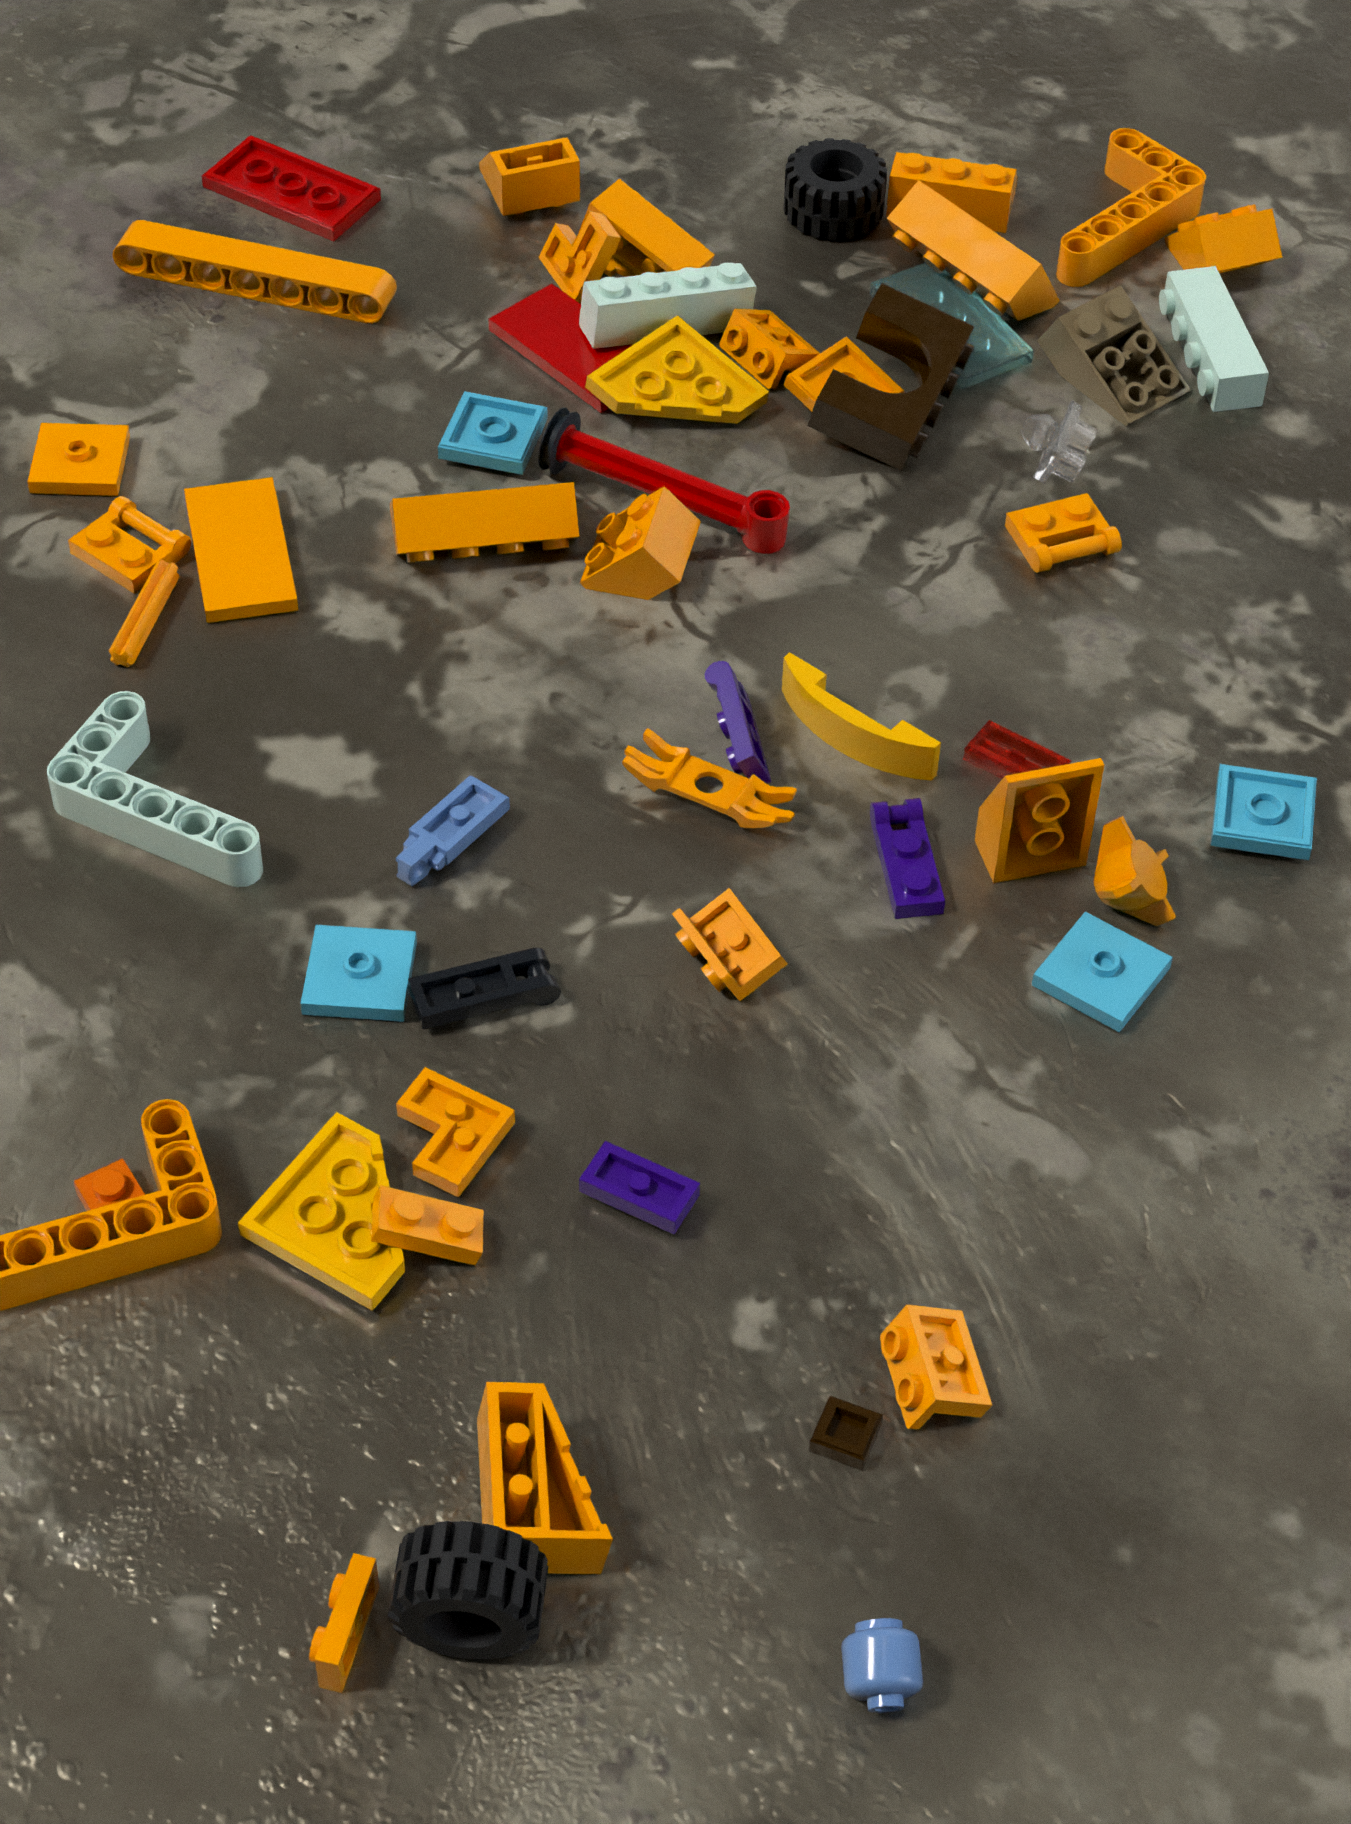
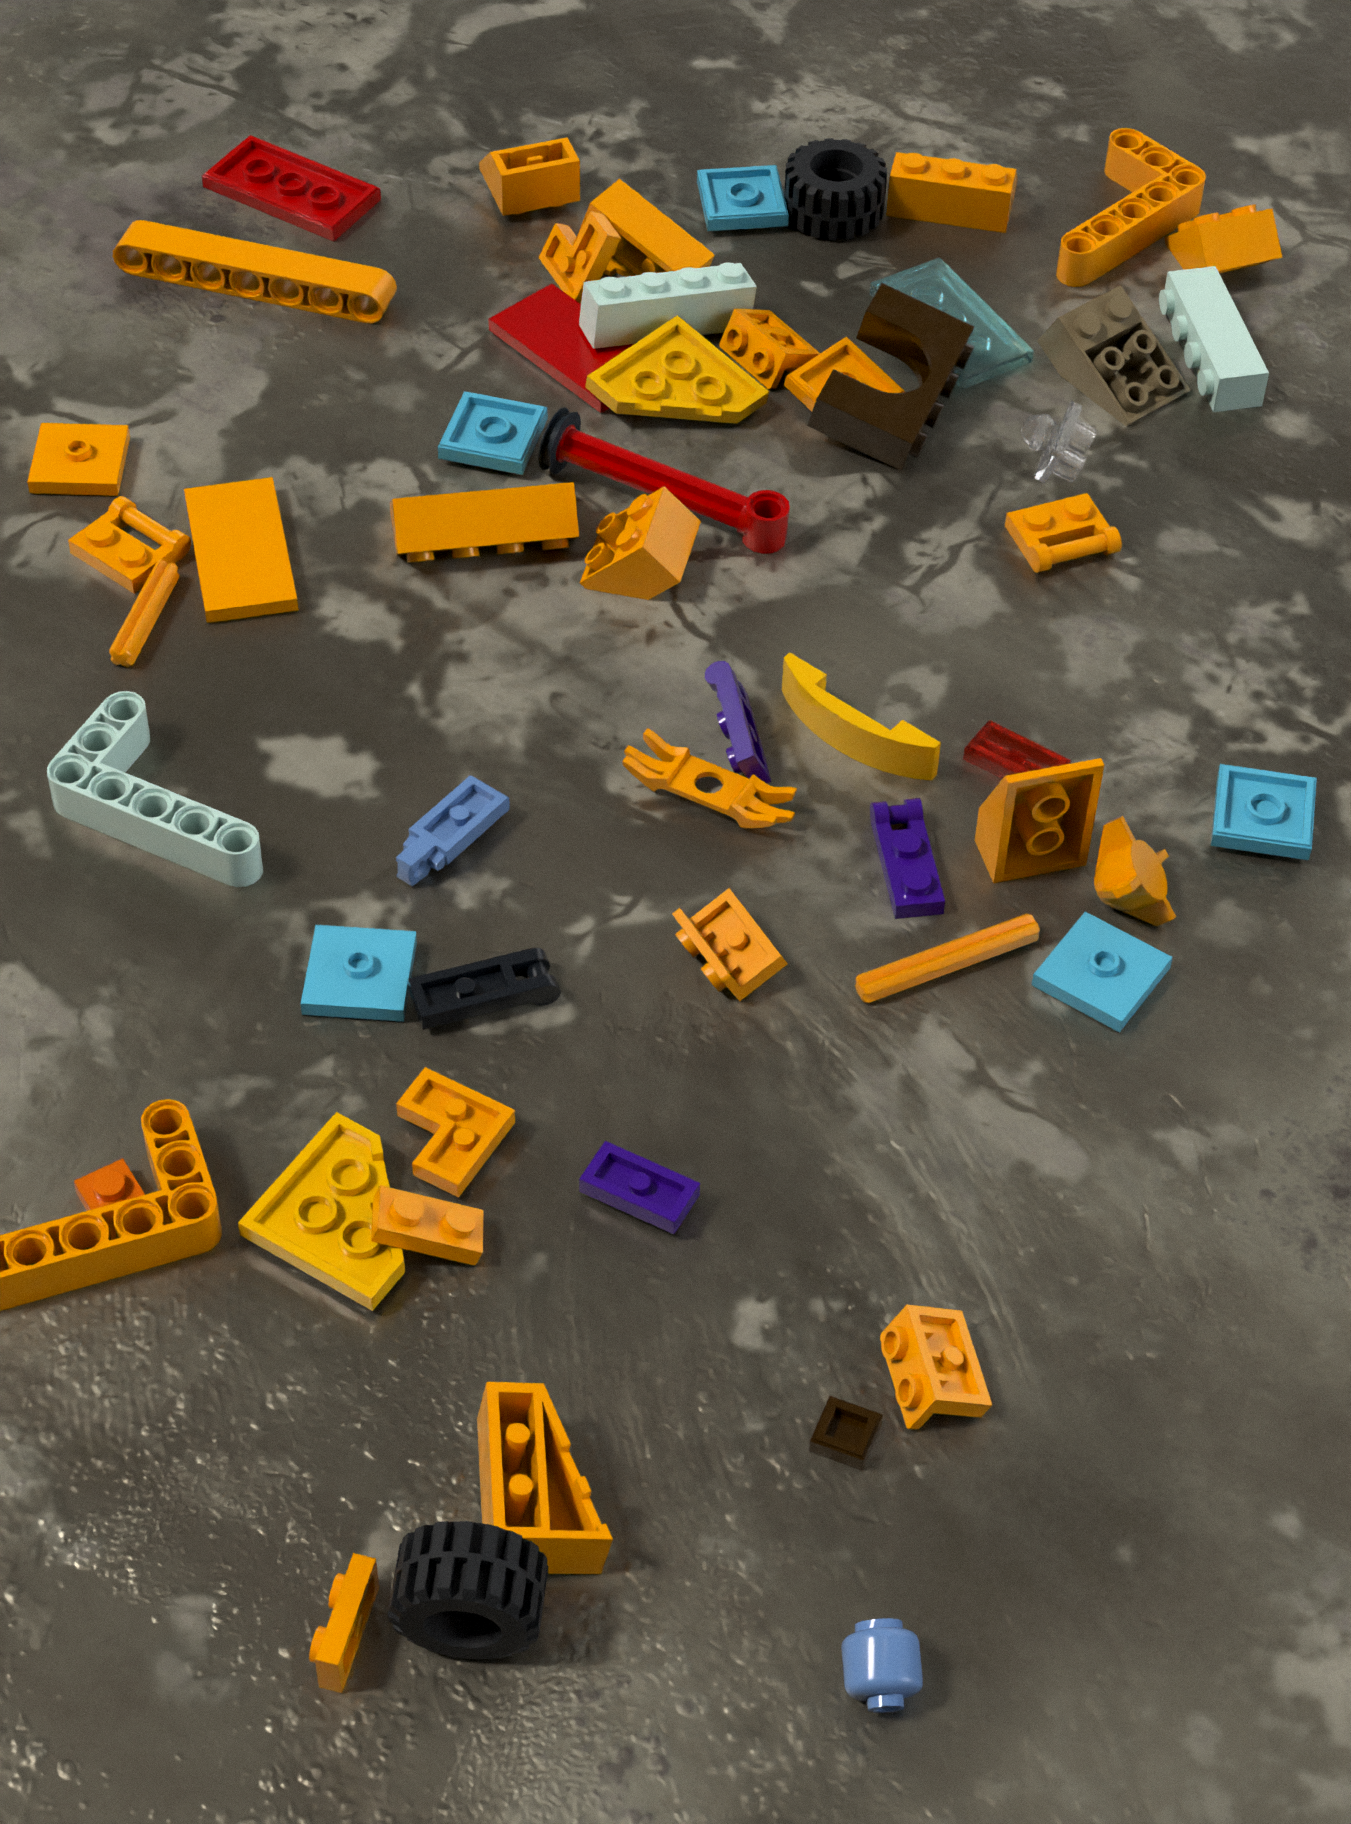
(742, 198): none -> medium azure plate
(947, 958): none -> light orange axle
(972, 254): light orange slope -> none

